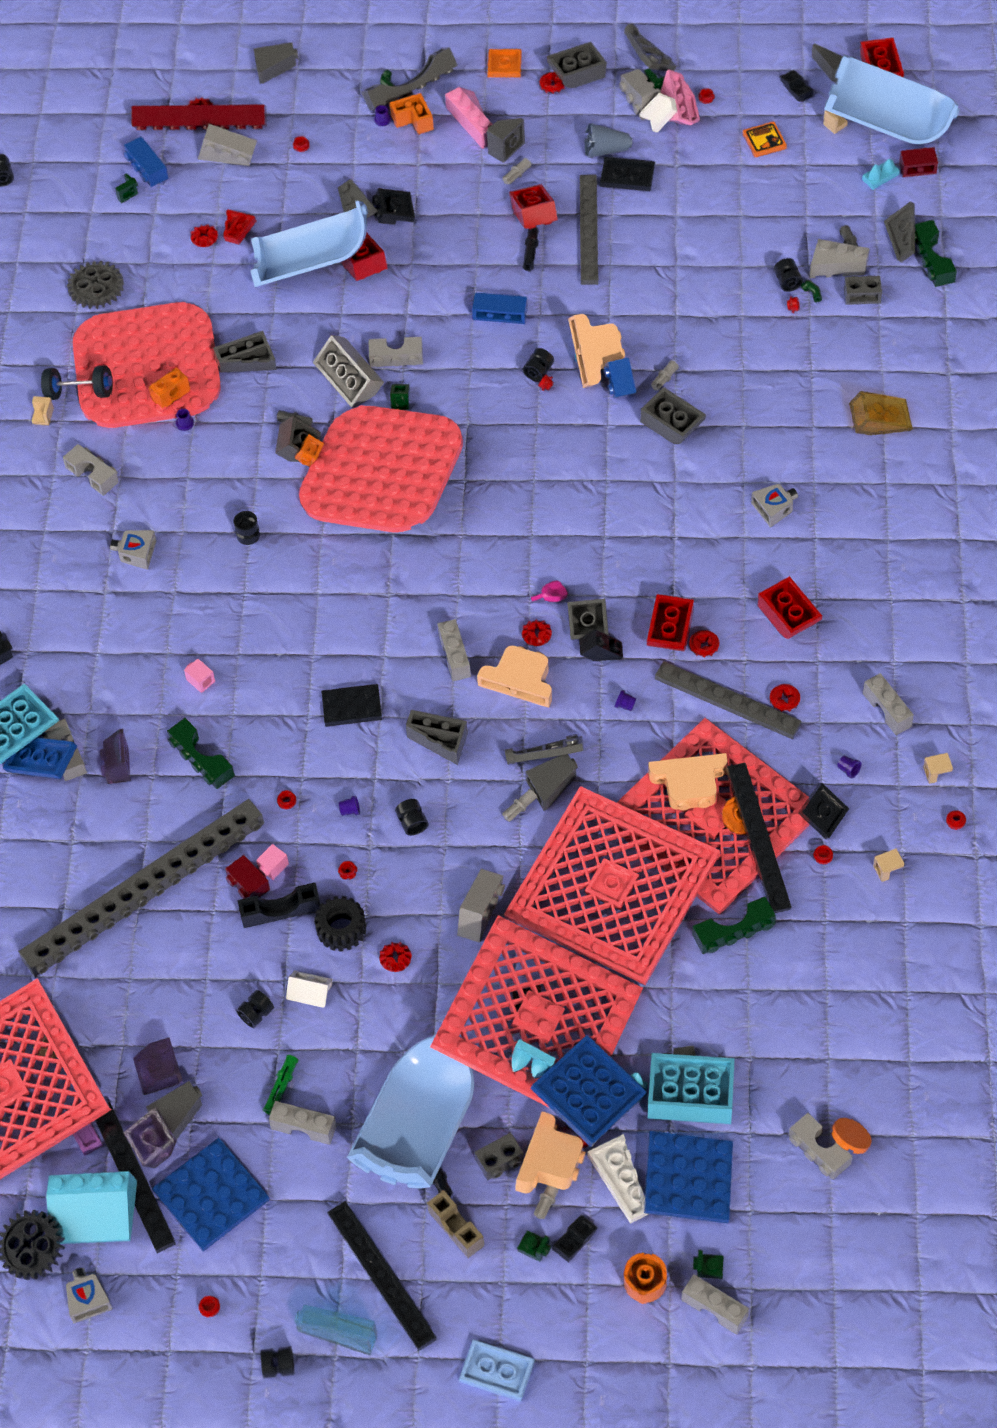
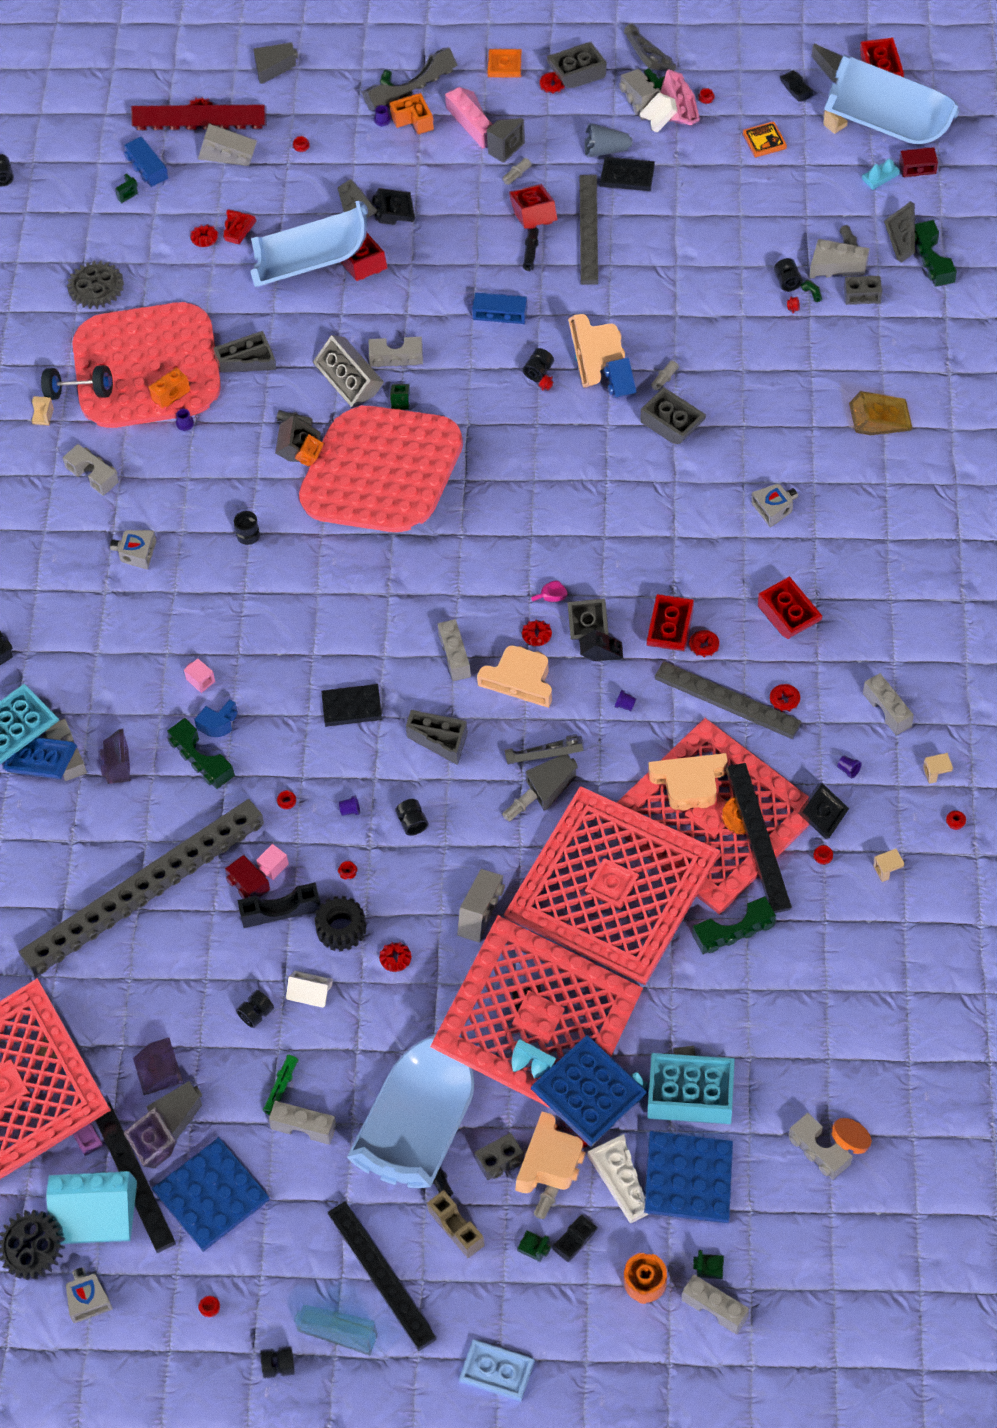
(214, 723): none -> blue brick

